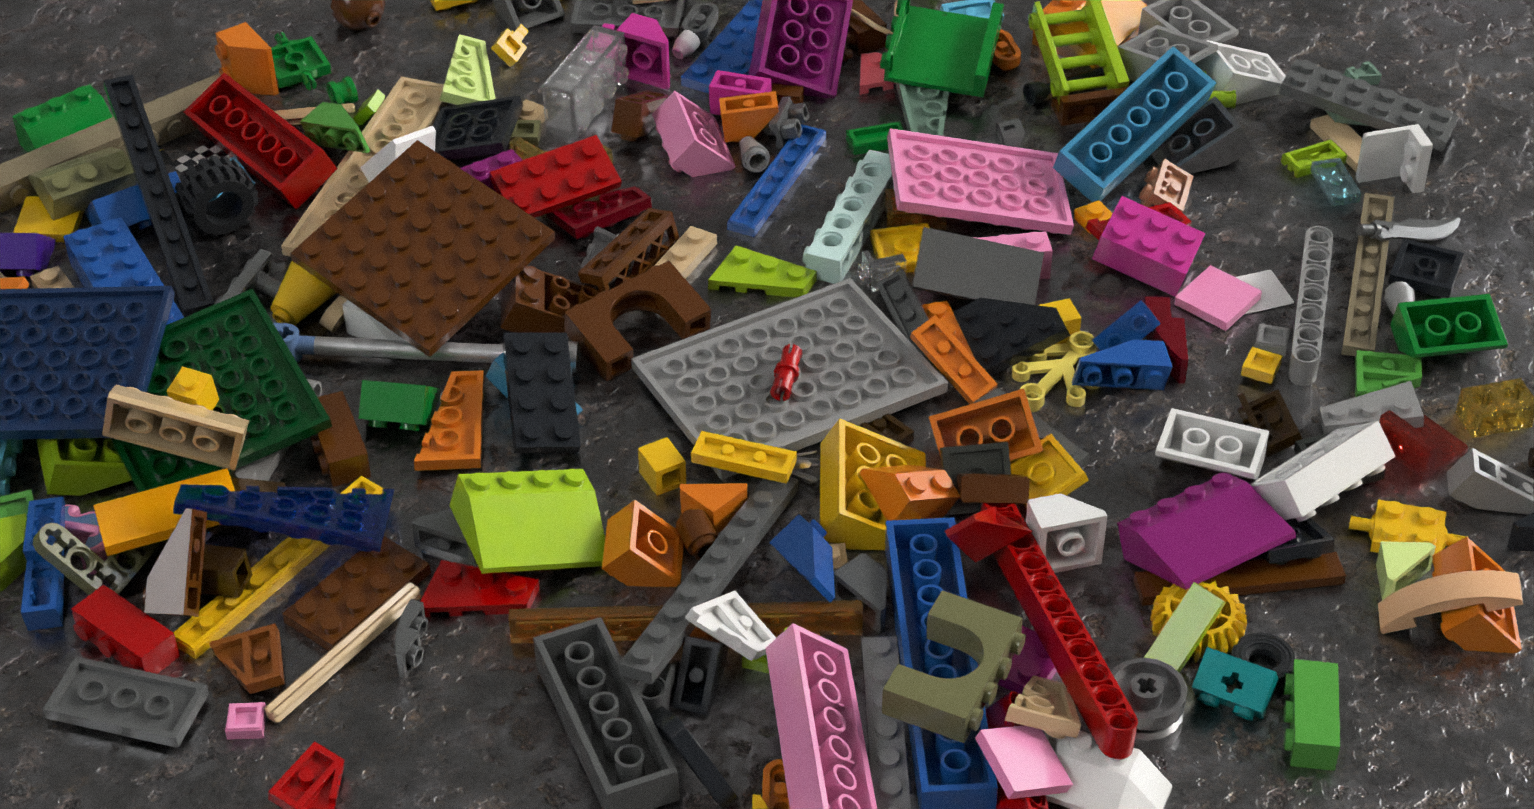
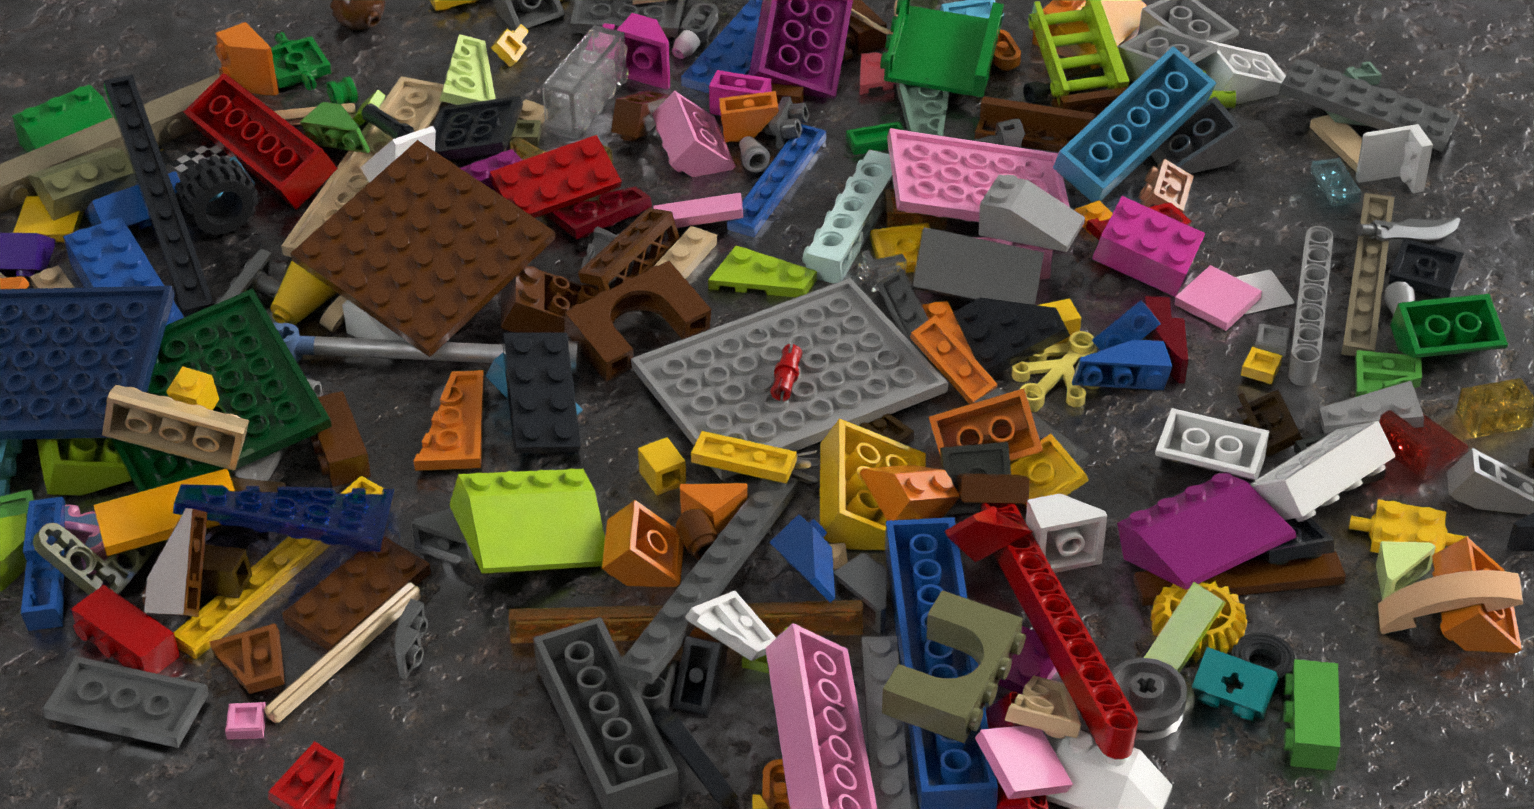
(385, 122): none -> black pin
(398, 403): green slope -> none
(464, 588): red wing -> none
(705, 210): none -> bright pink tile
(1027, 215): none -> light grey slope
(1036, 121): none -> reddish brown fence
(1301, 159): lime tile -> none

